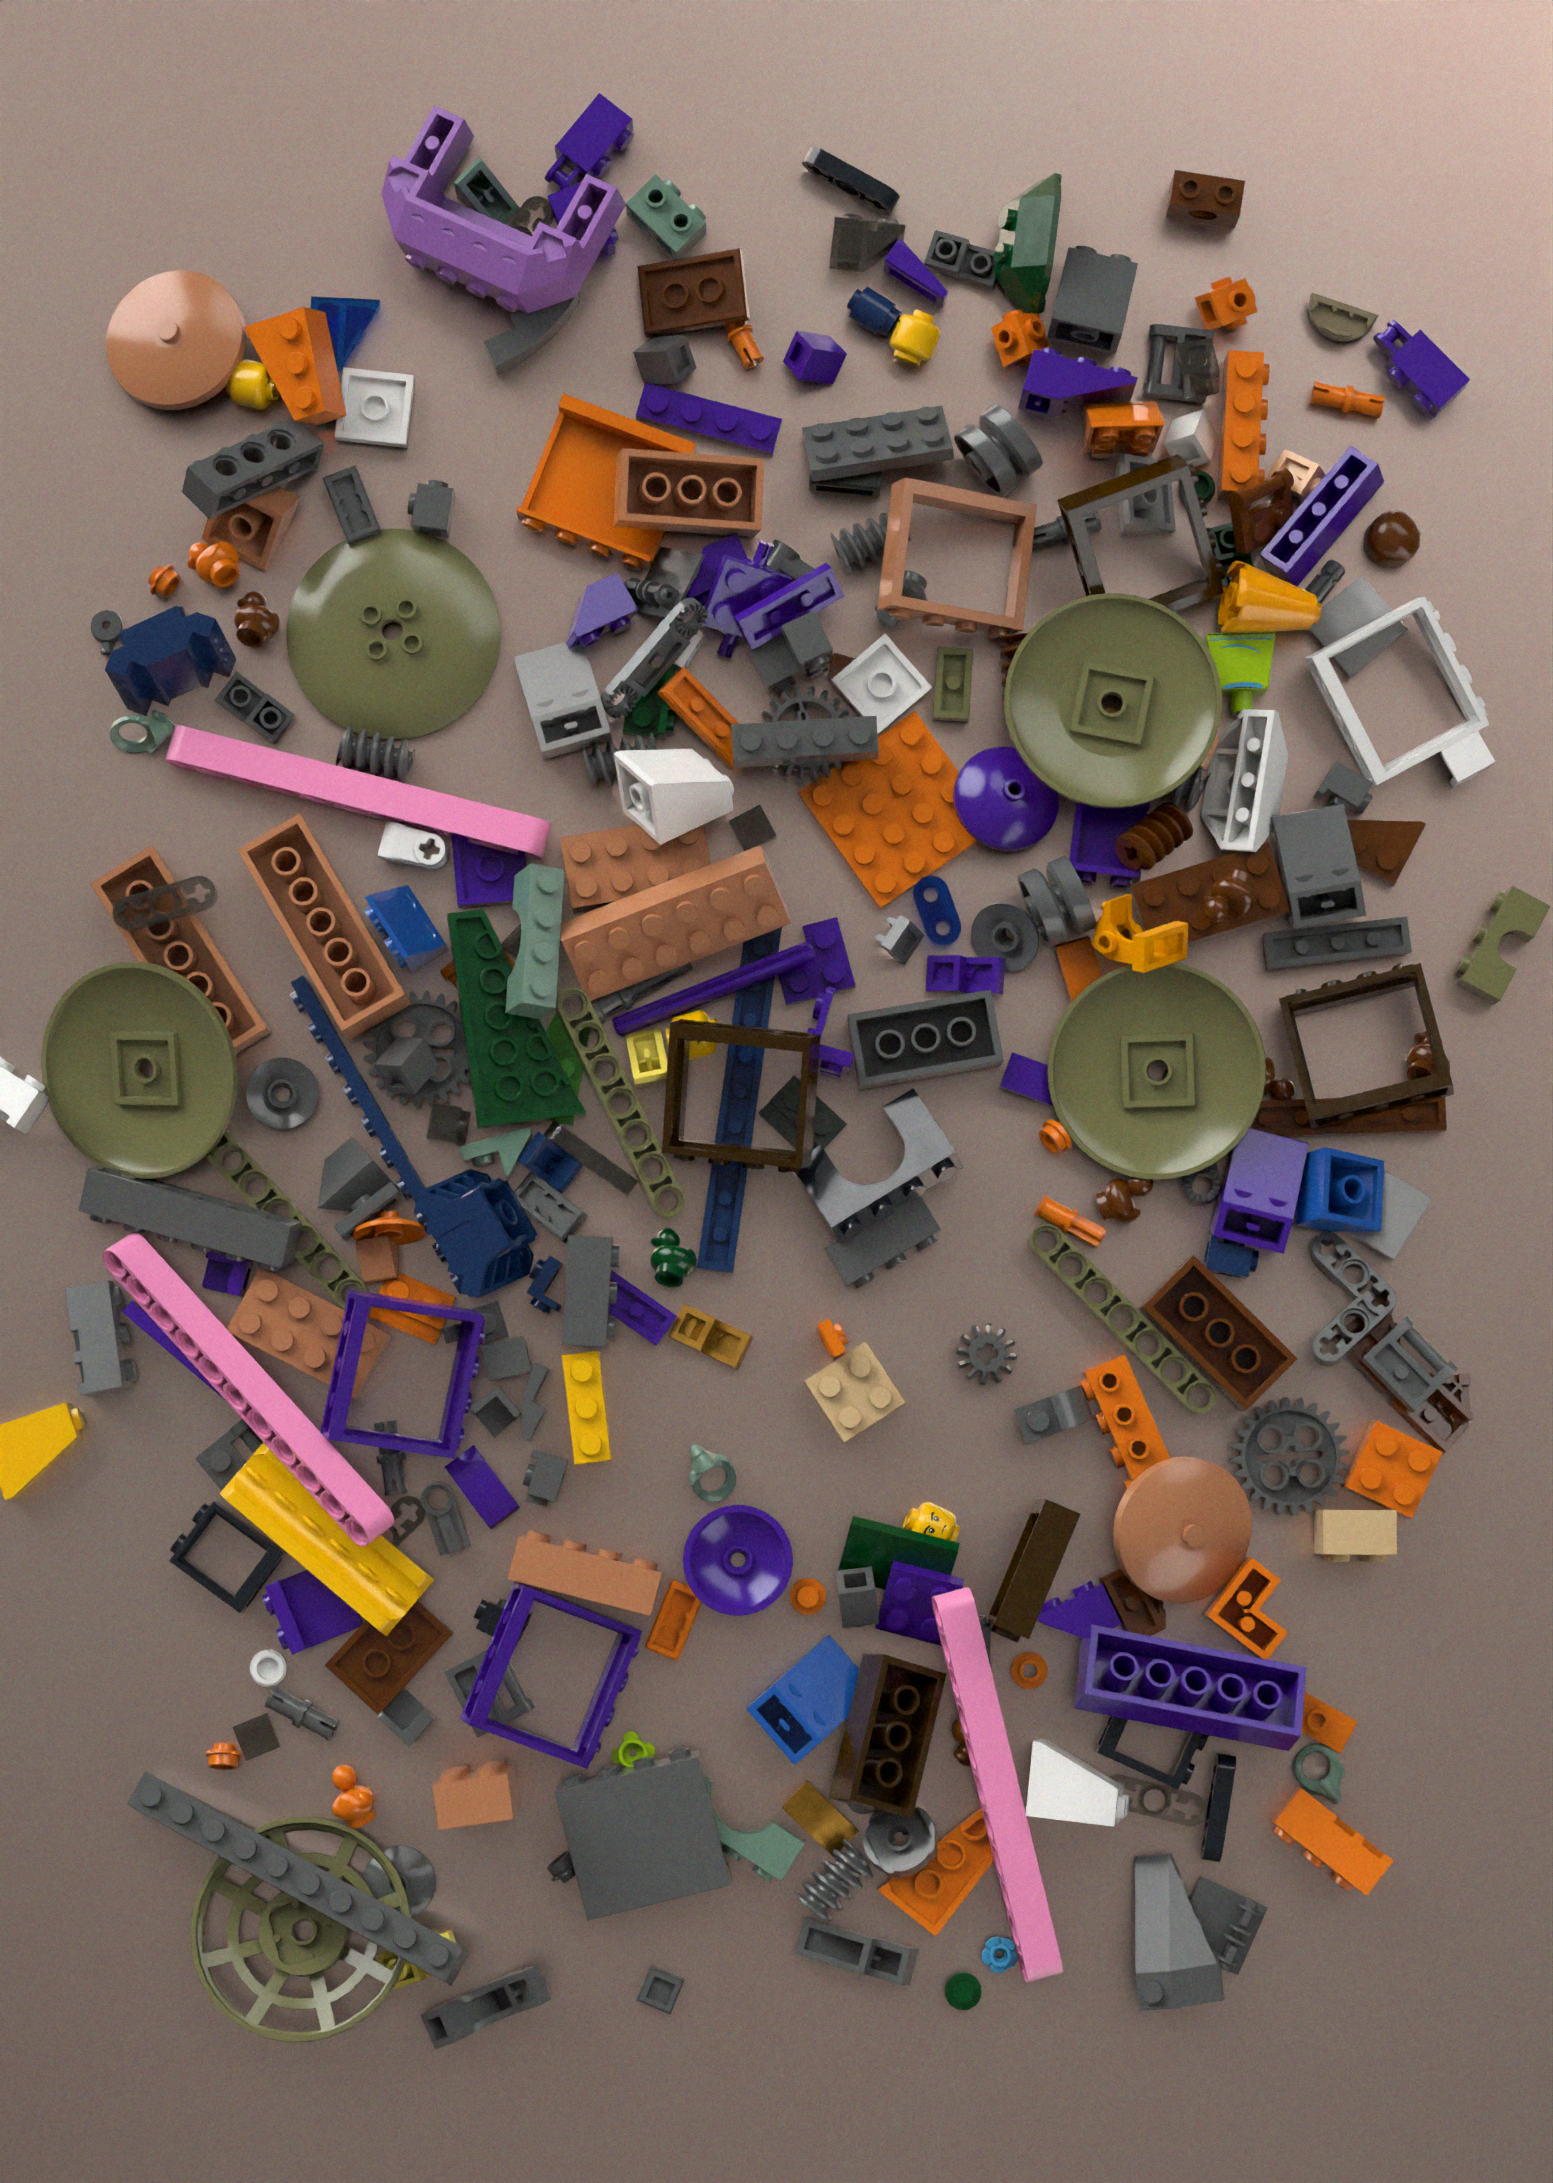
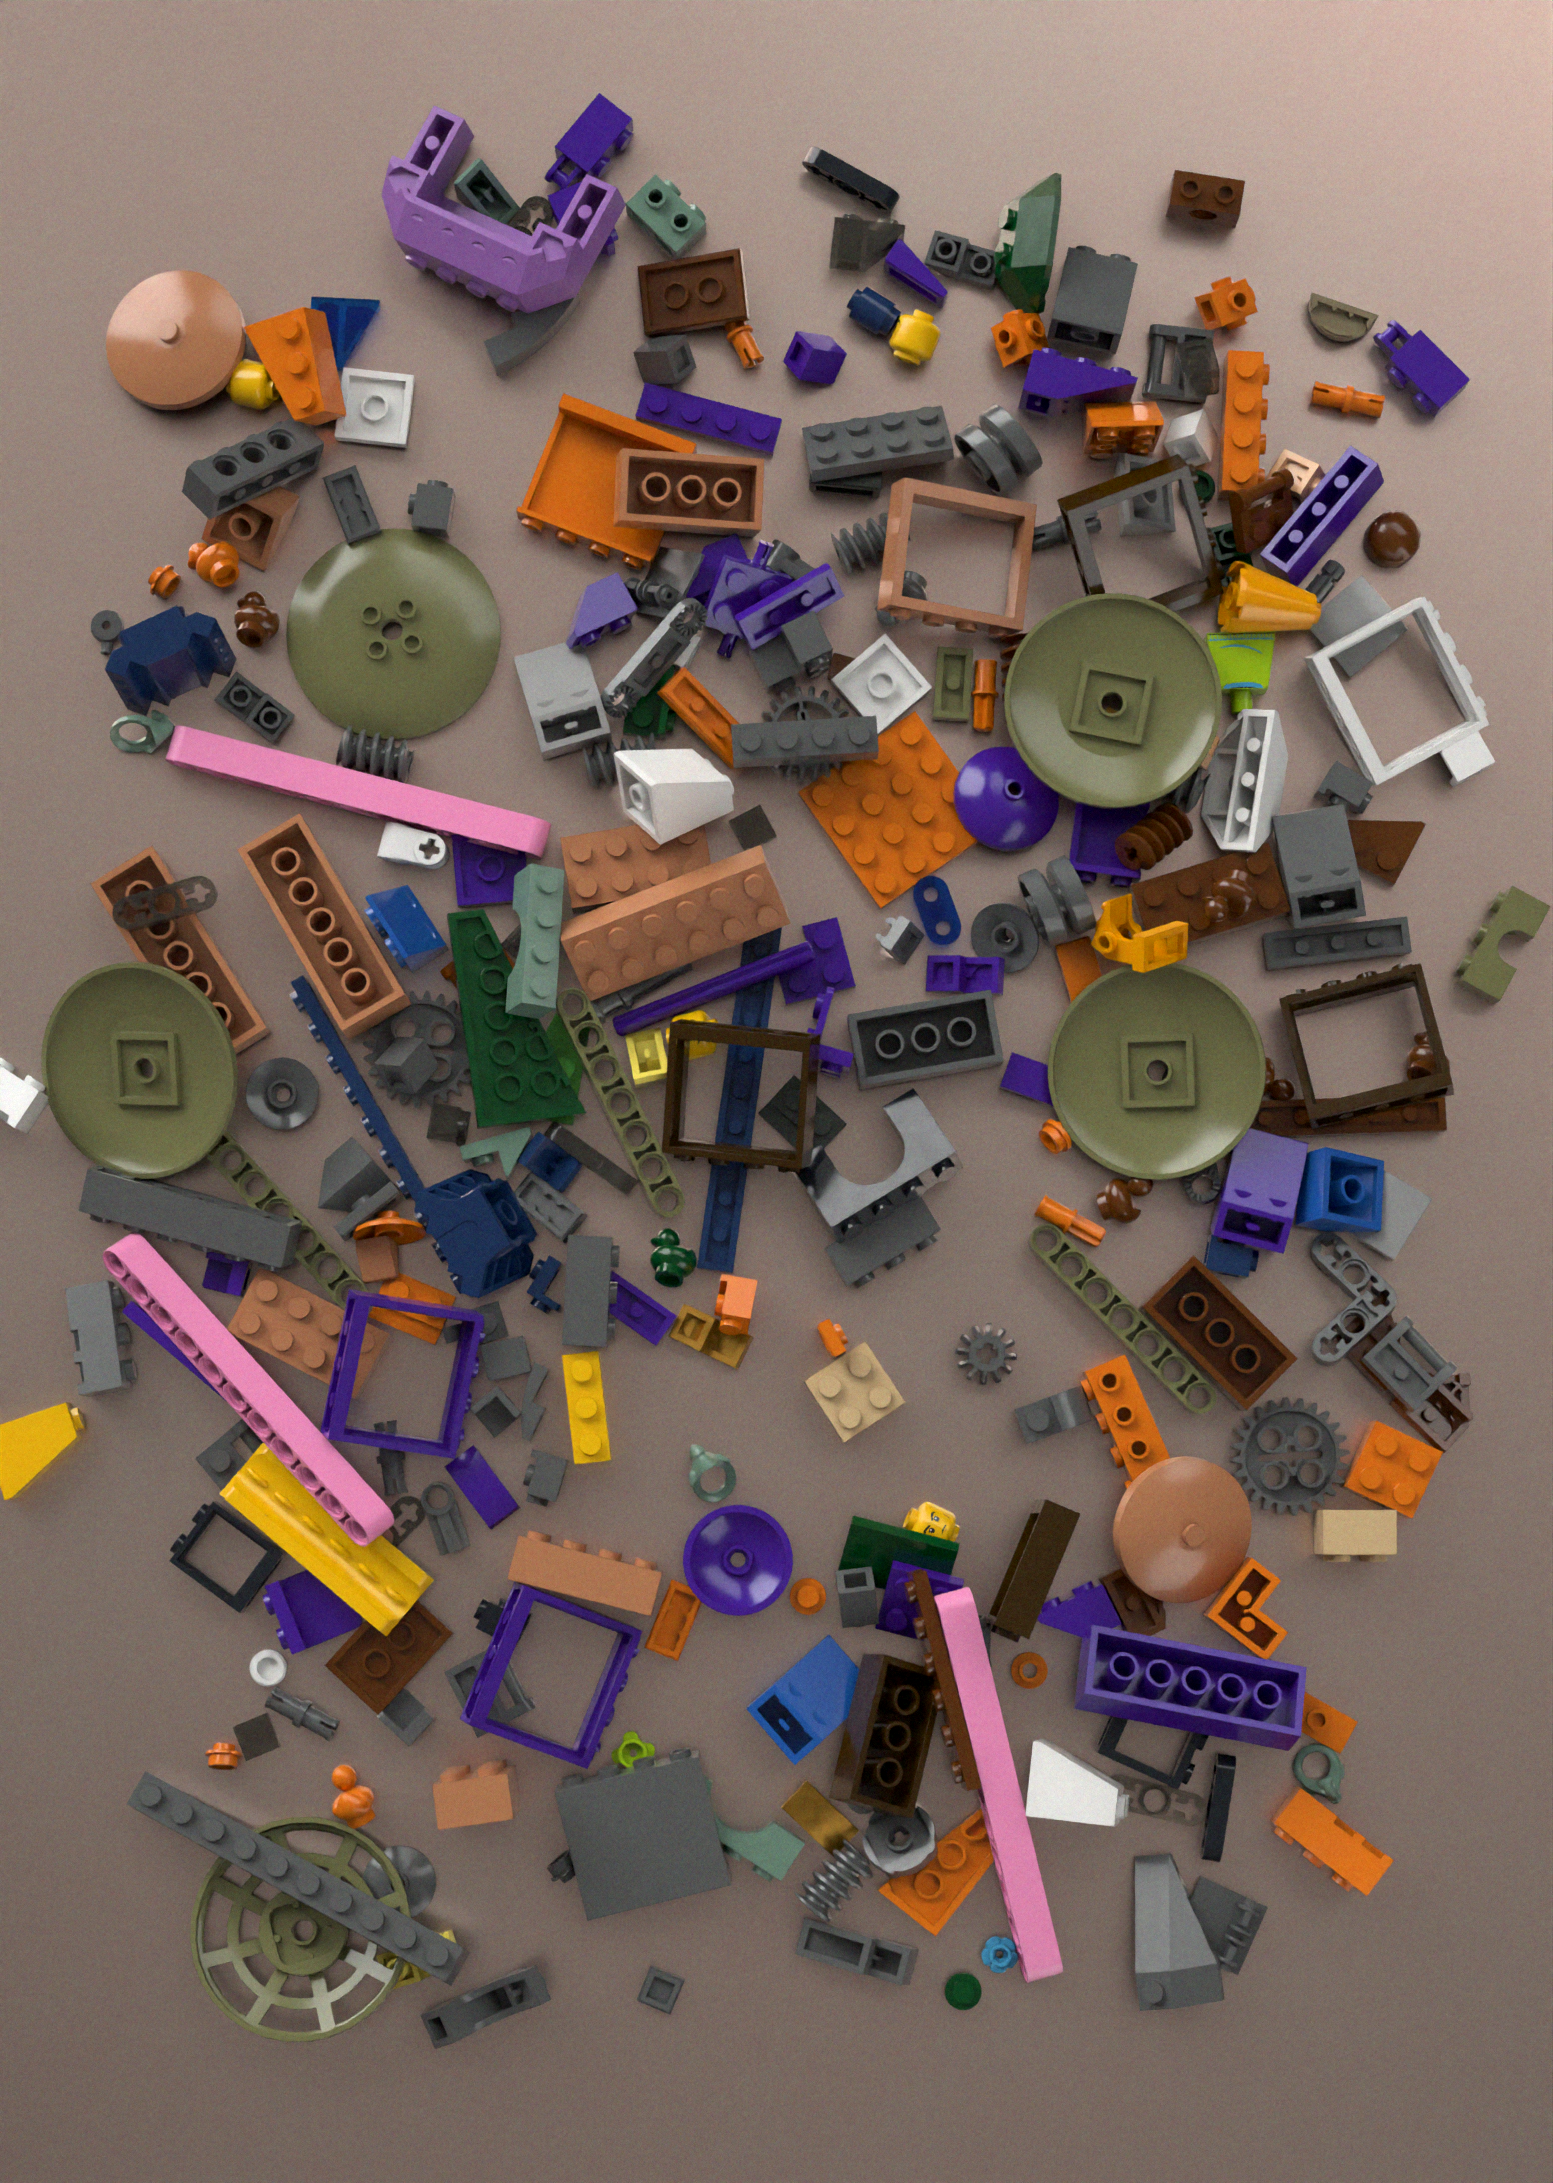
(735, 1304): none -> orange brick
(945, 1695): none -> reddish brown plate
(984, 694): none -> orange axle

